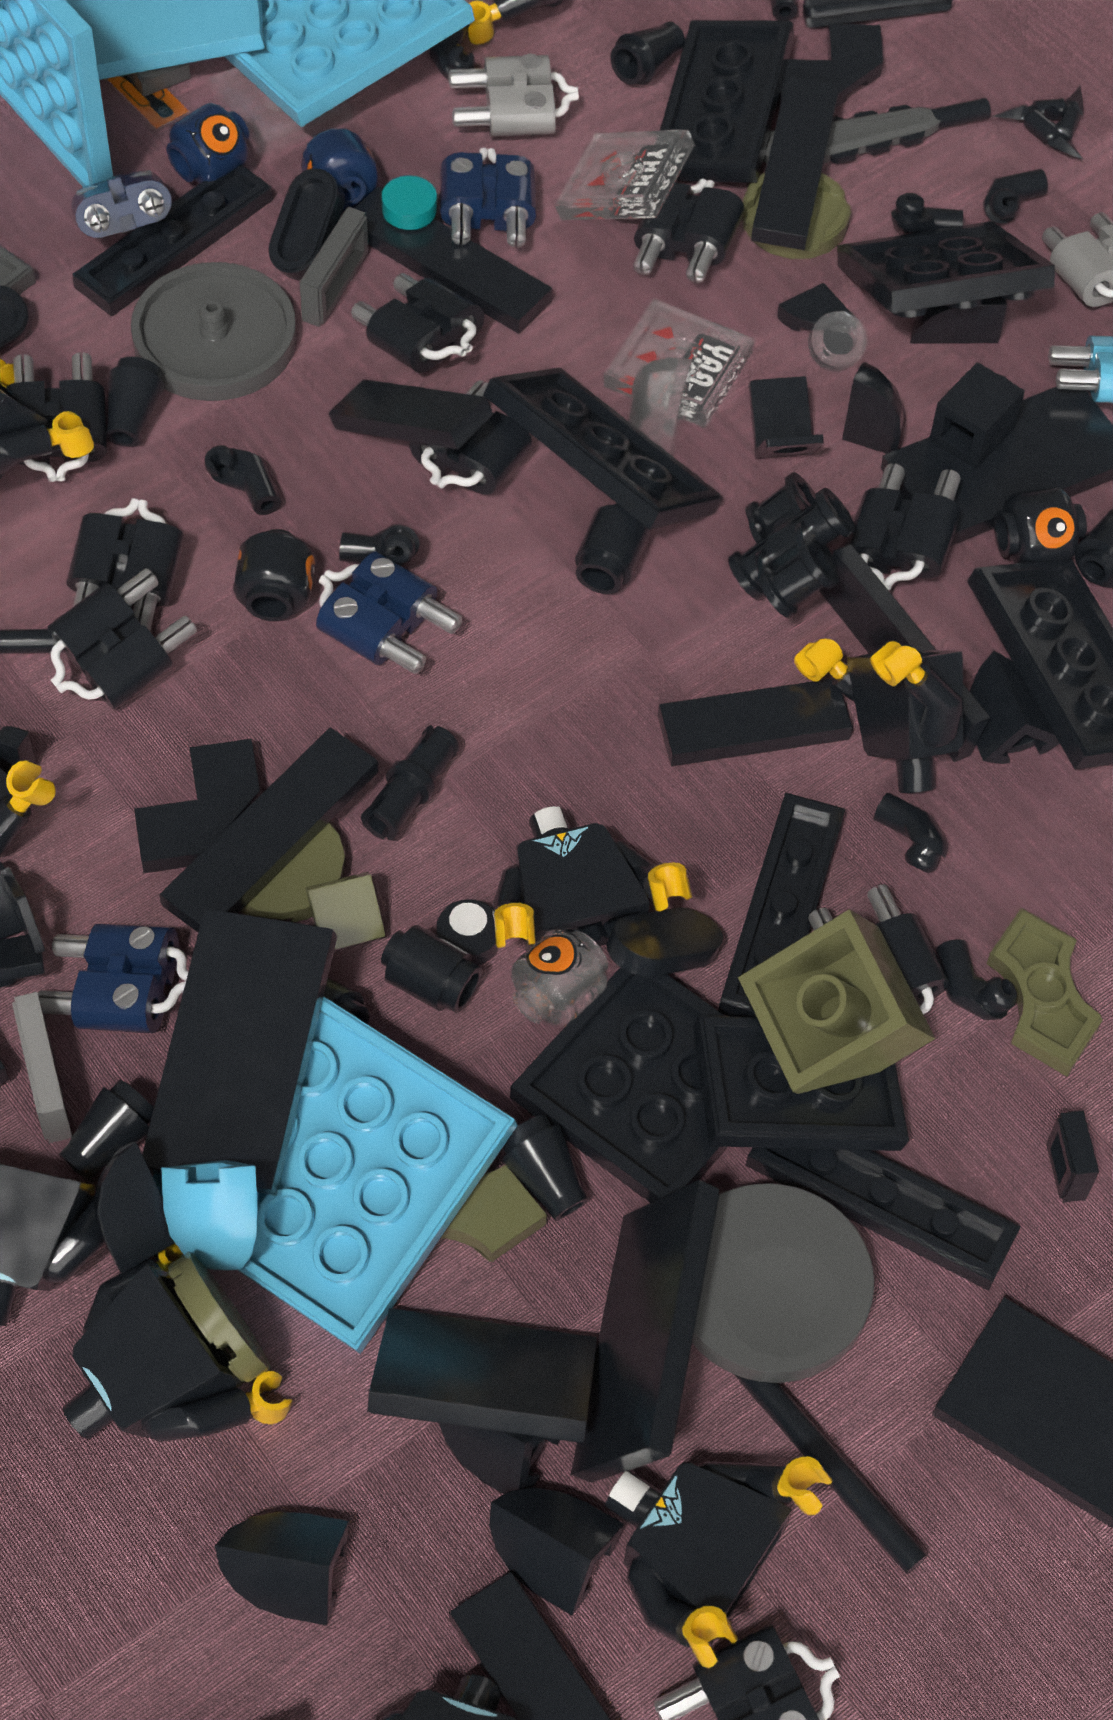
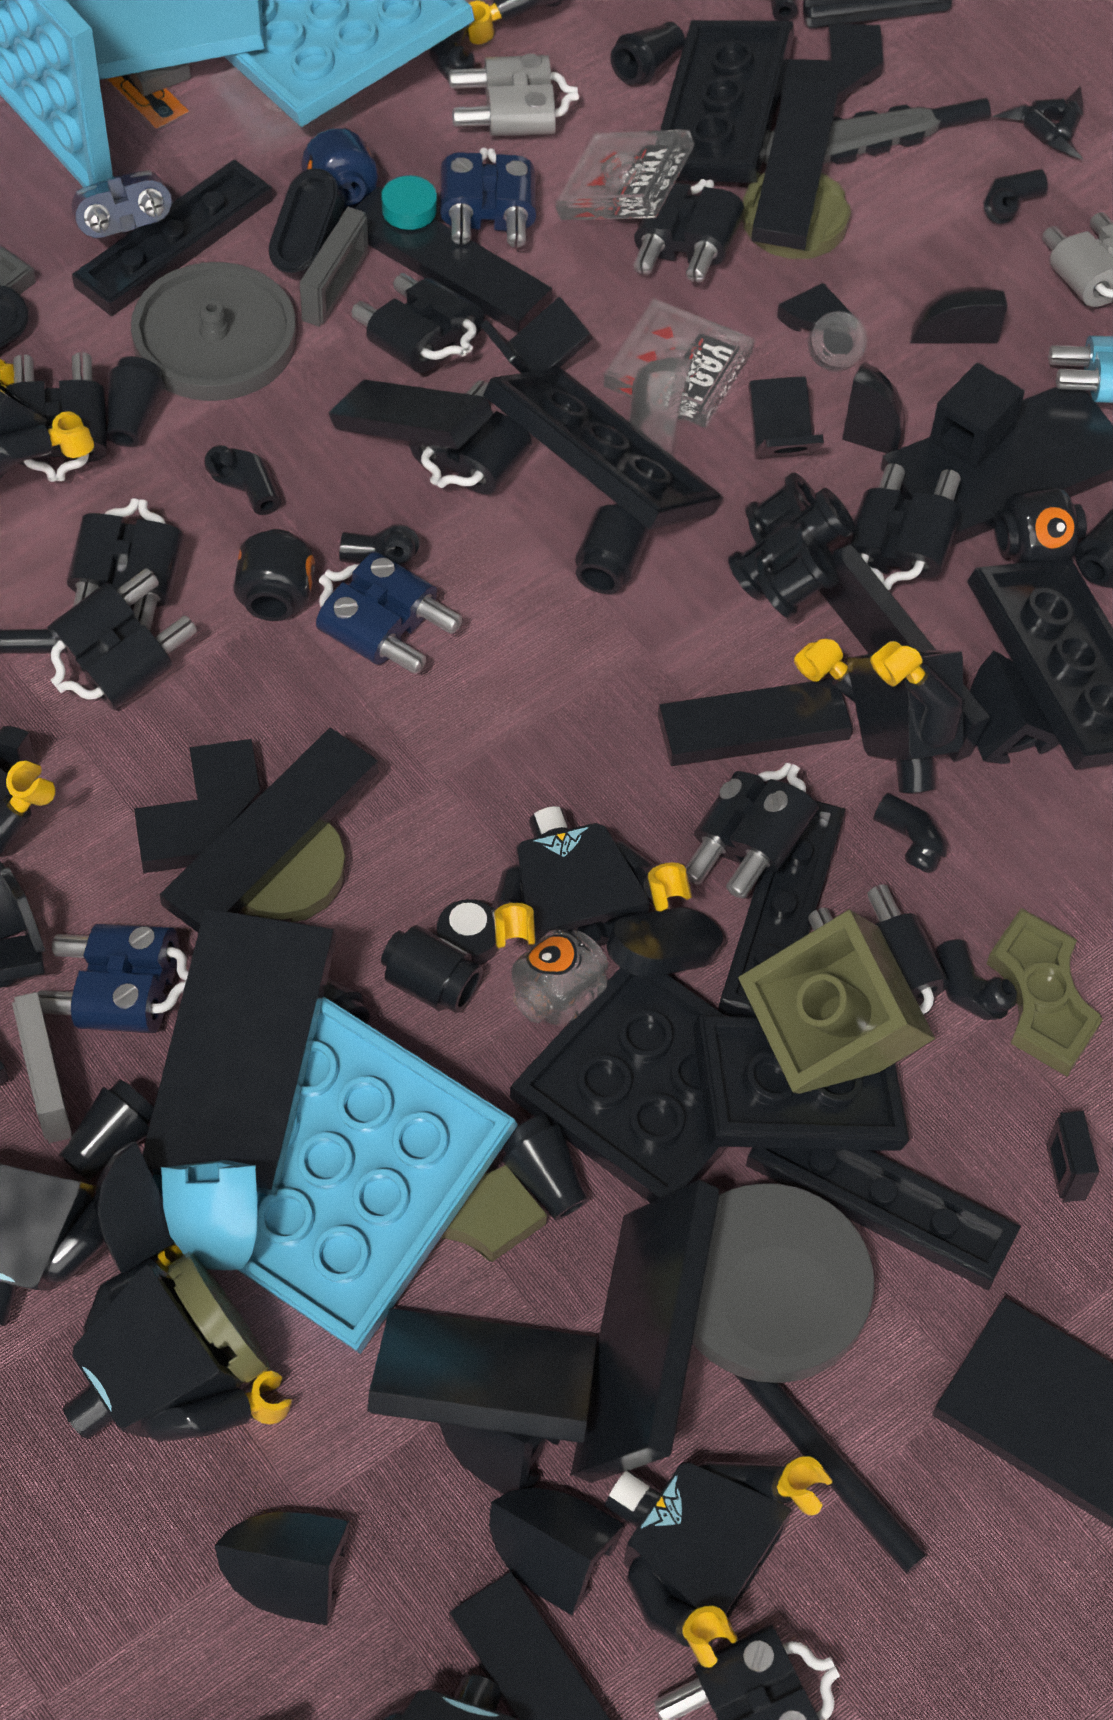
(208, 143): dark blue head -> none
(348, 908): olive tile -> none
(410, 782): black pin -> none
(545, 341): none -> black bracket
(752, 826): none -> black piece
(913, 217): black arm -> none
(945, 268): black plate -> none

